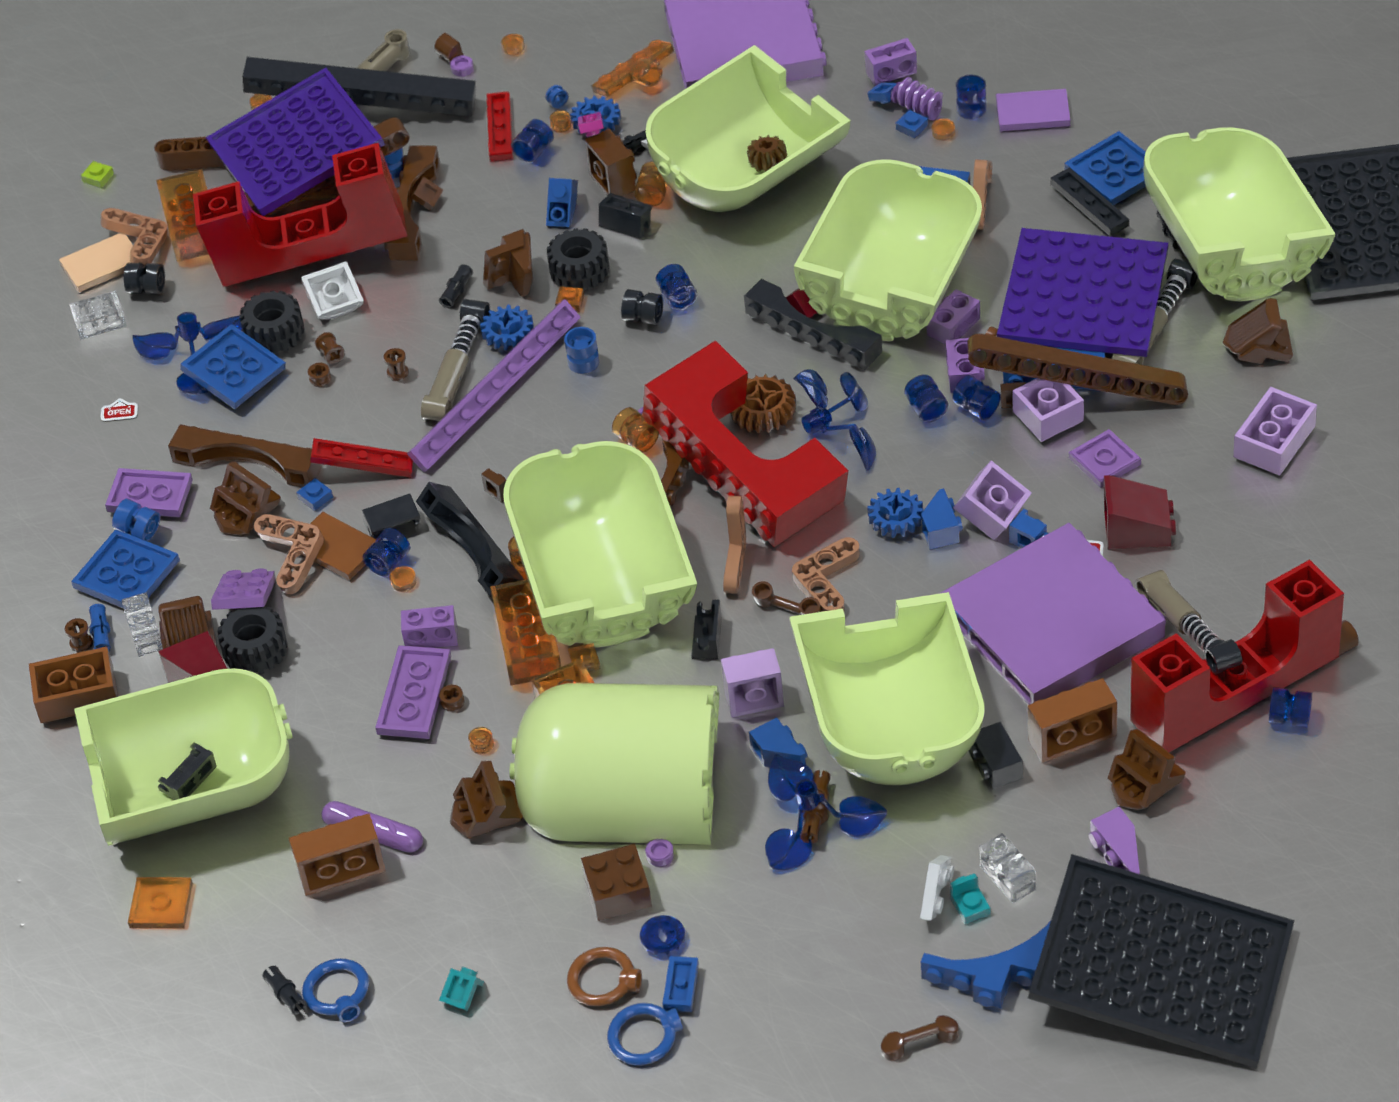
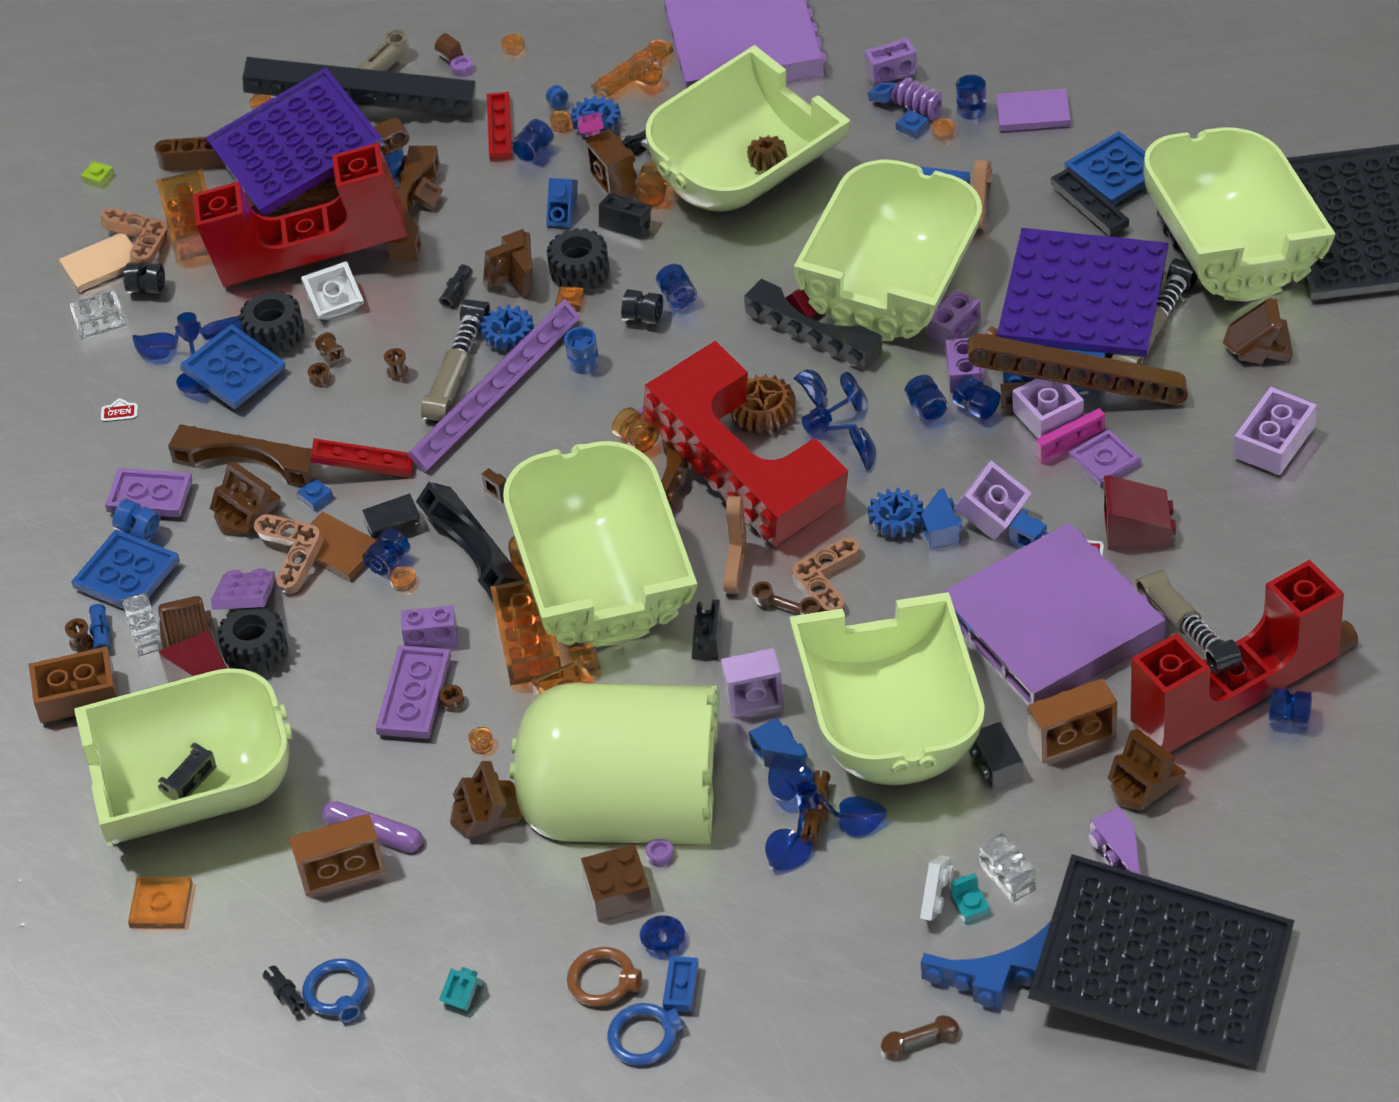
(1069, 435): none -> dark pink plate

